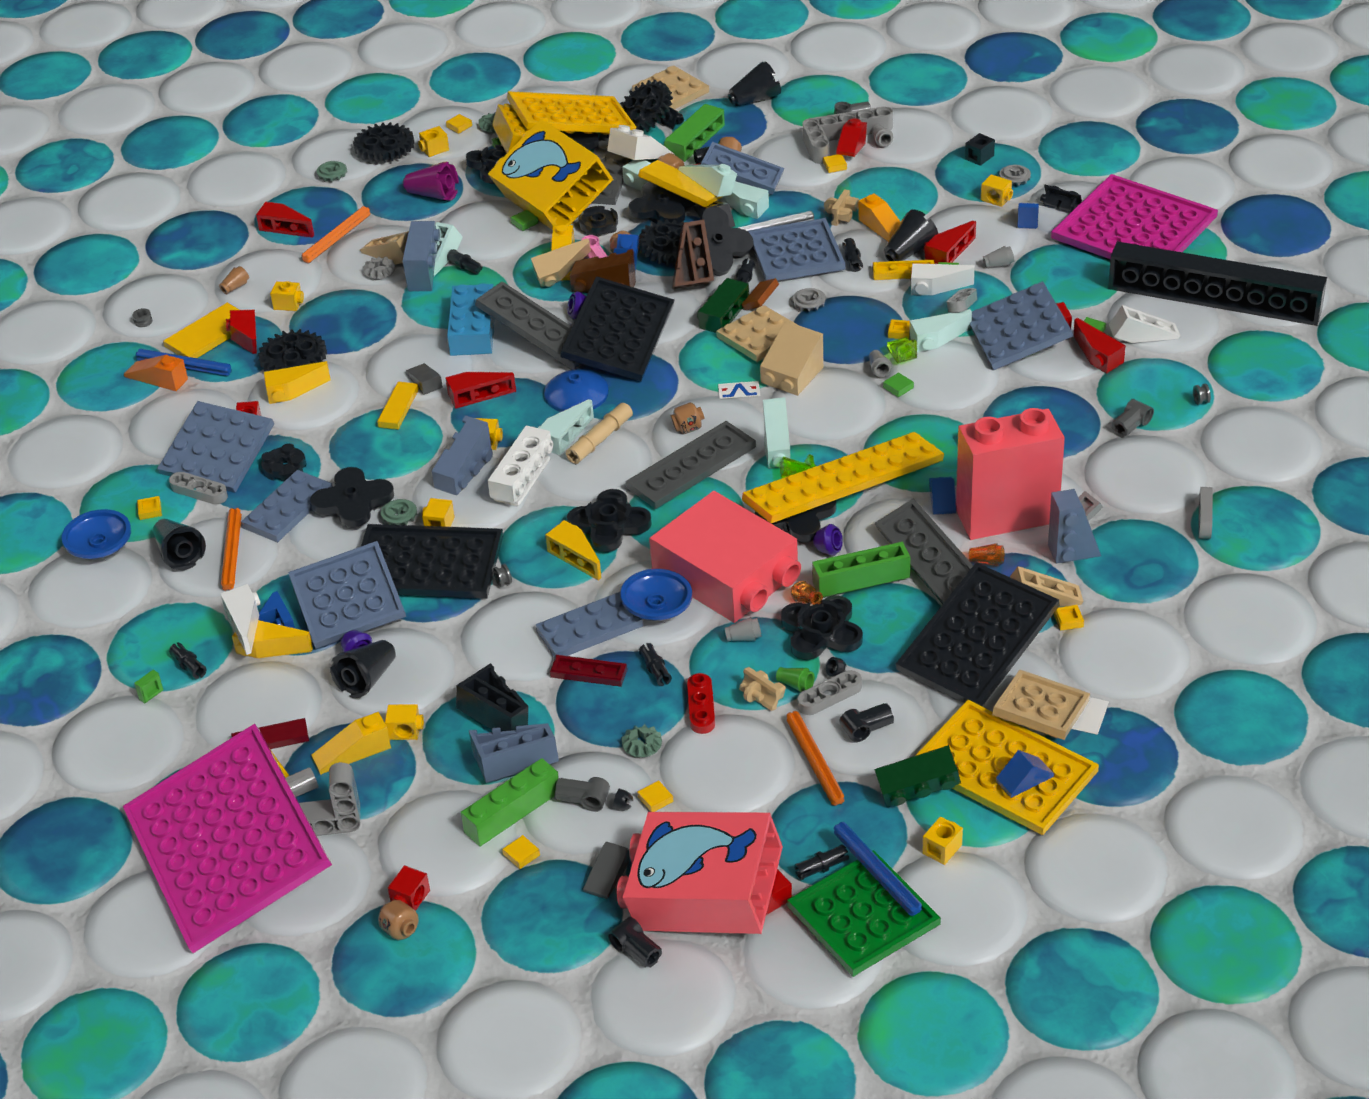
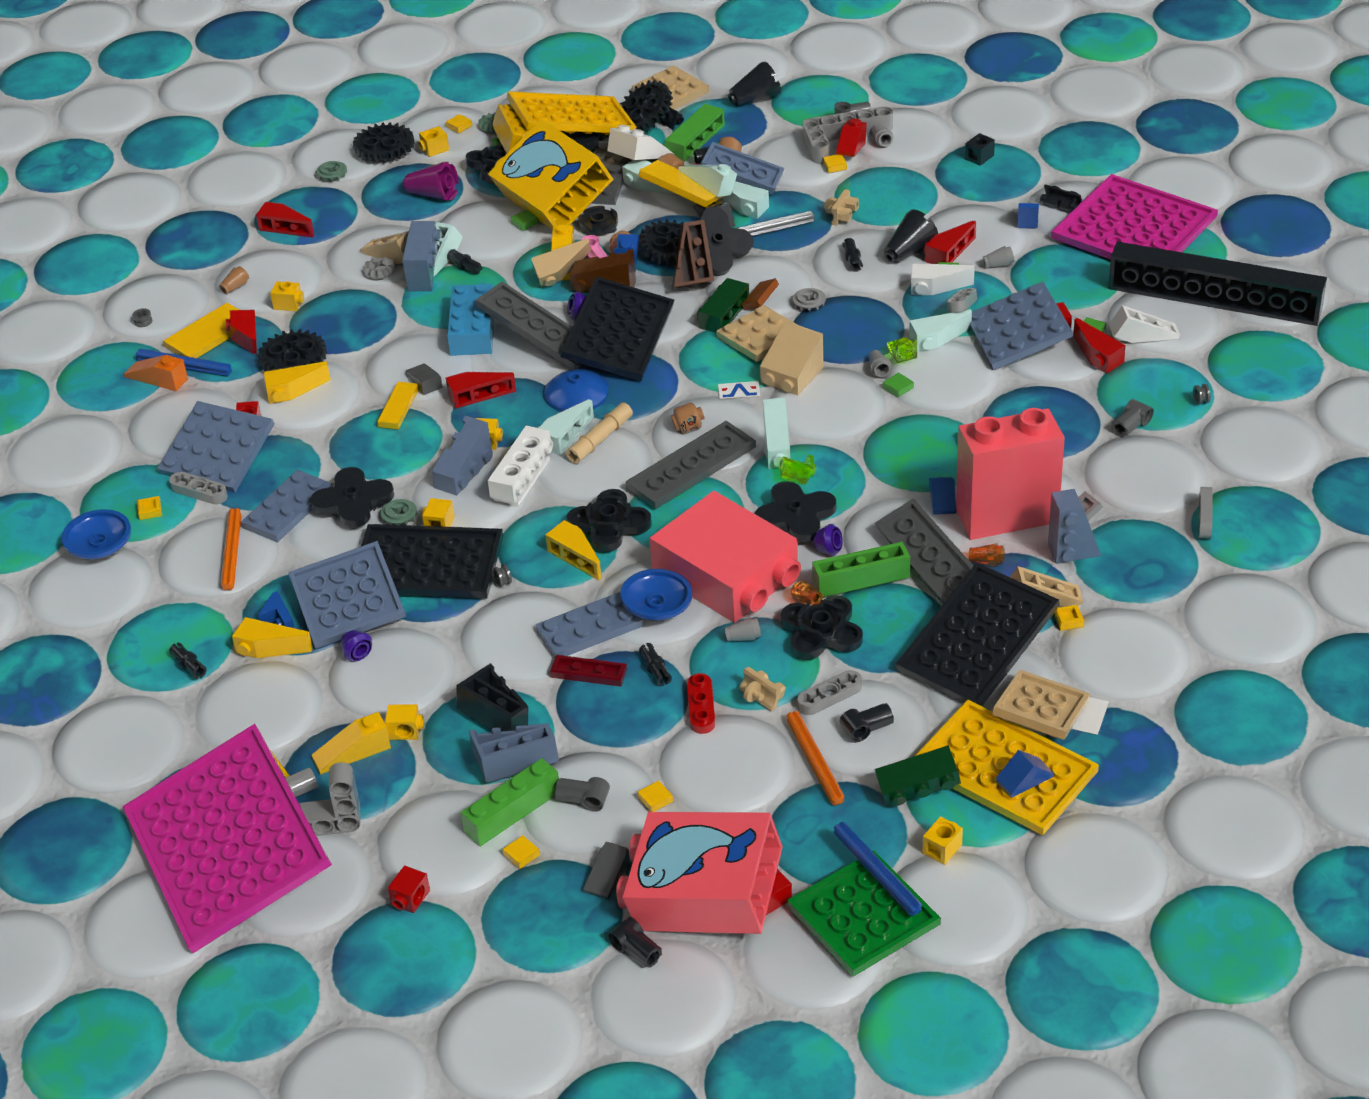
(148, 686): bright green tile -> none
(179, 544): black cone -> none
(243, 613): white slope -> none
(273, 462): black plate -> none
(284, 733): dark red tile -> none
(336, 234): orange axle -> none
(362, 667): black cone -> none
(398, 919): medium nougat head -> none
(620, 800): black hinge -> none
(637, 748): sand green gear -> none
(659, 204): black plant -> none
(745, 274): black pin -> none
(796, 250): sand blue plate -> none
(797, 678): bright green cone -> none
(821, 862): black pin -> none
(835, 662): black hinge -> none
(842, 477): yellow plate -> none
(878, 216): light orange slope -> none
(895, 269): yellow tile -> none
(899, 329): yellow tile -> none
(996, 190): yellow brick -> none
(1016, 173): light grey gear -> none

